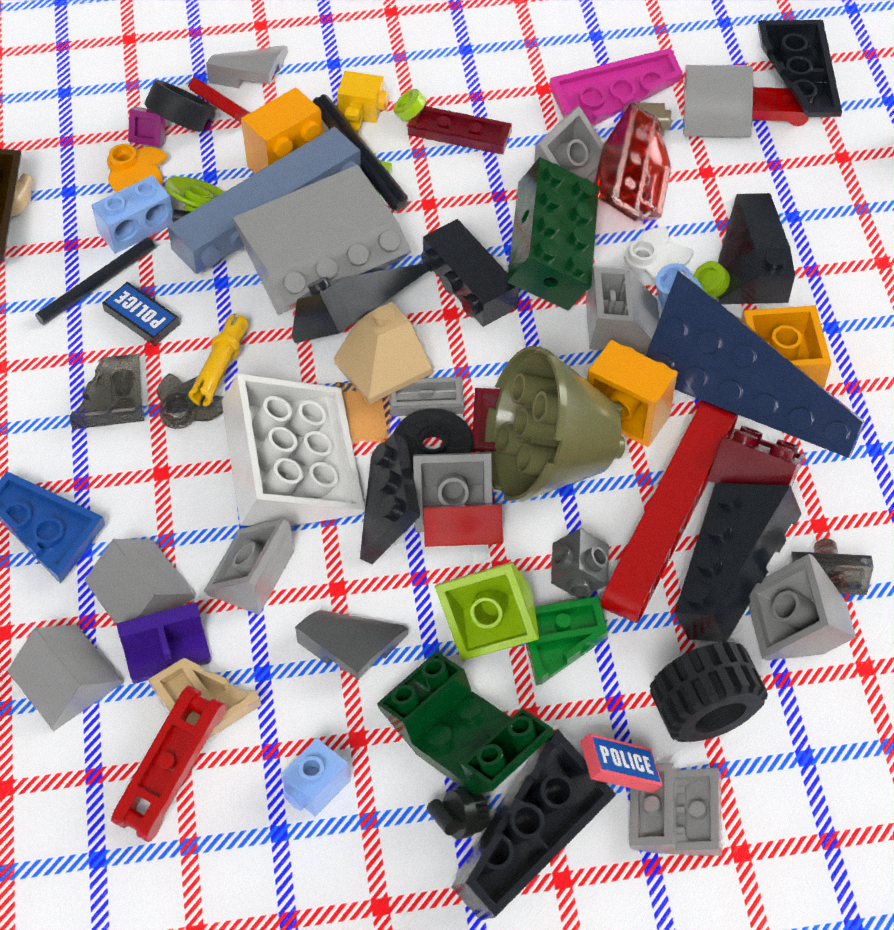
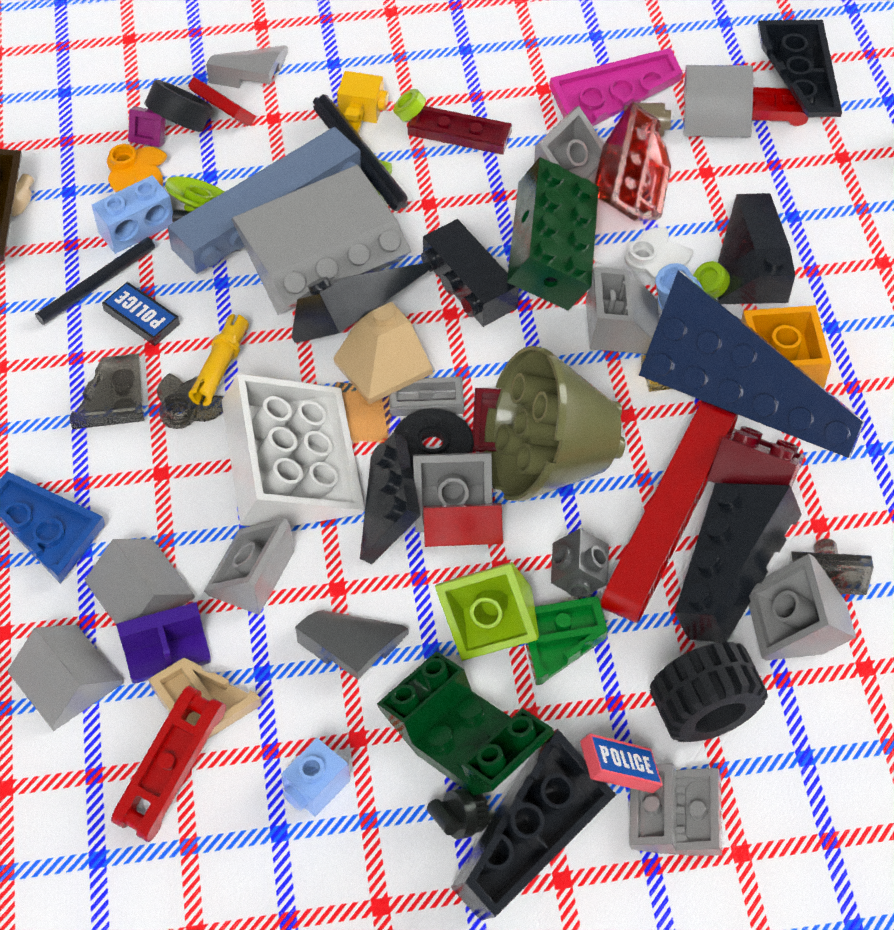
(279, 128): light orange brick -> none
(639, 385): light orange brick -> none

